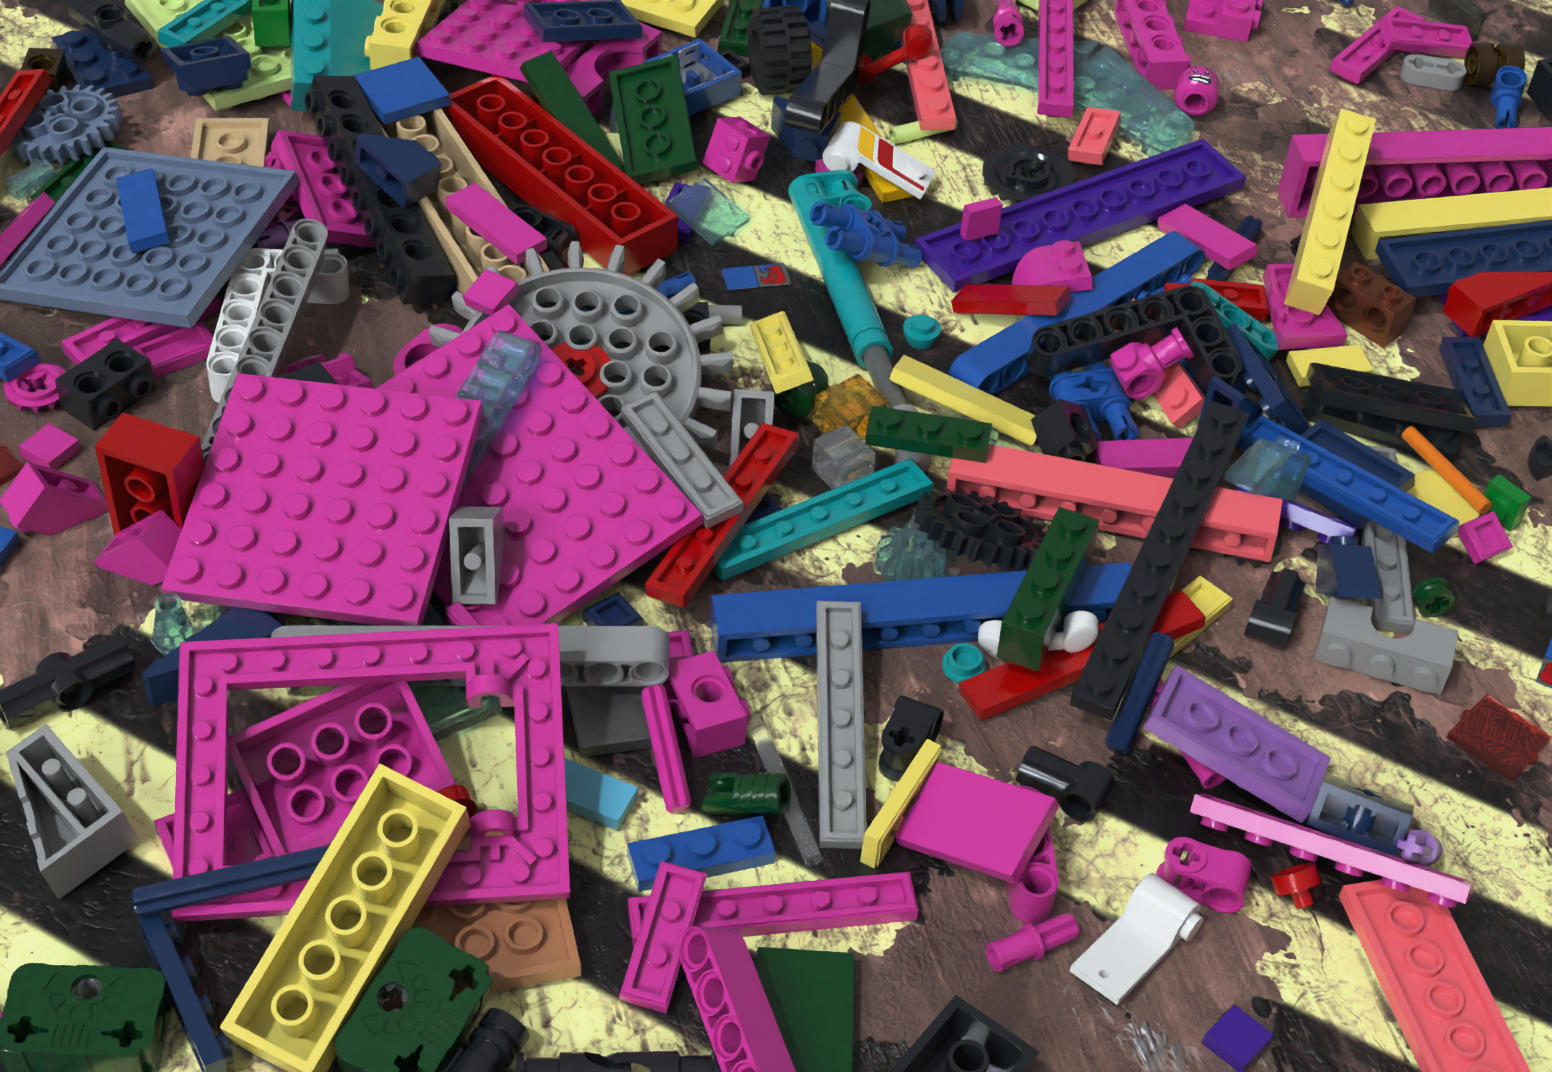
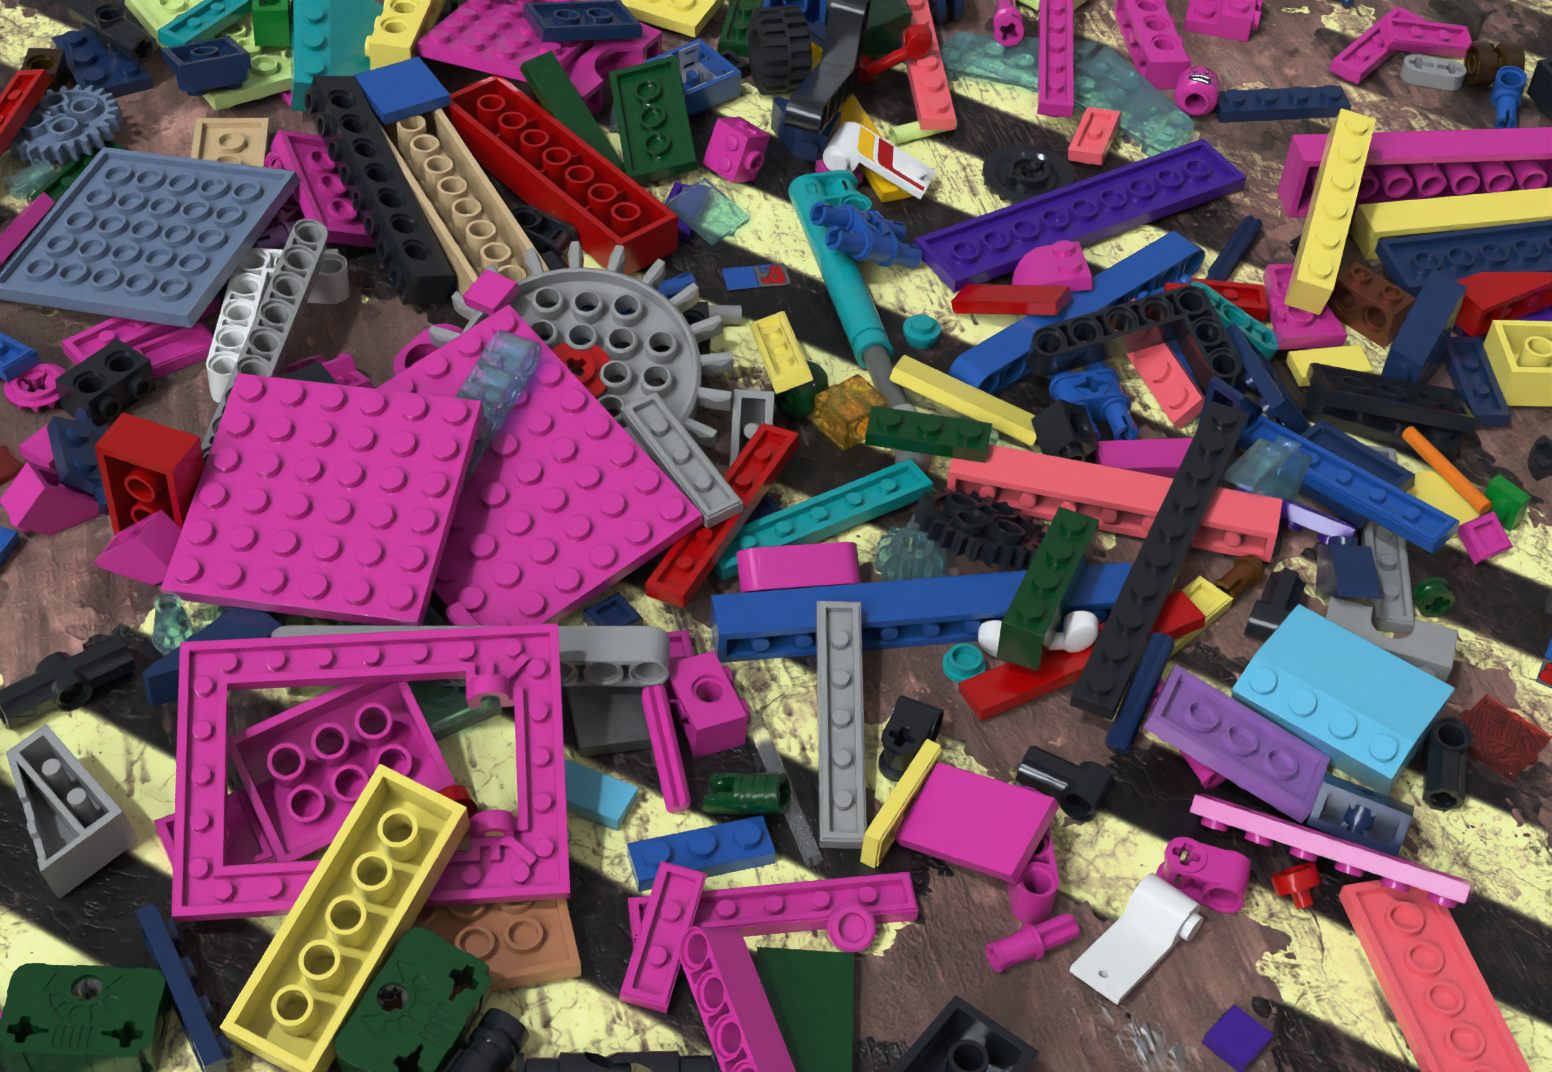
(75, 453): none -> dark blue plate
(142, 210): blue tile -> none
(226, 882): dark blue axle -> none
(398, 166): dark blue slope -> none
(476, 554): light grey slope -> none
(495, 222): dark pink tile -> none
(798, 566): none -> dark pink beam
(841, 457): clear brick -> none
(850, 928): none -> dark pink tile
(981, 219): dark pink tile -> none
(1143, 366): dark pink connector -> none
(1215, 239): dark pink tile -> none
(1246, 571): none -> reddish brown pin
(1280, 104): none -> dark blue plate
(1343, 697): none -> medium azure slope
(1420, 847): medium lavender axle -> none
(1426, 330): none -> dark blue slope
(1445, 764): none -> black piece

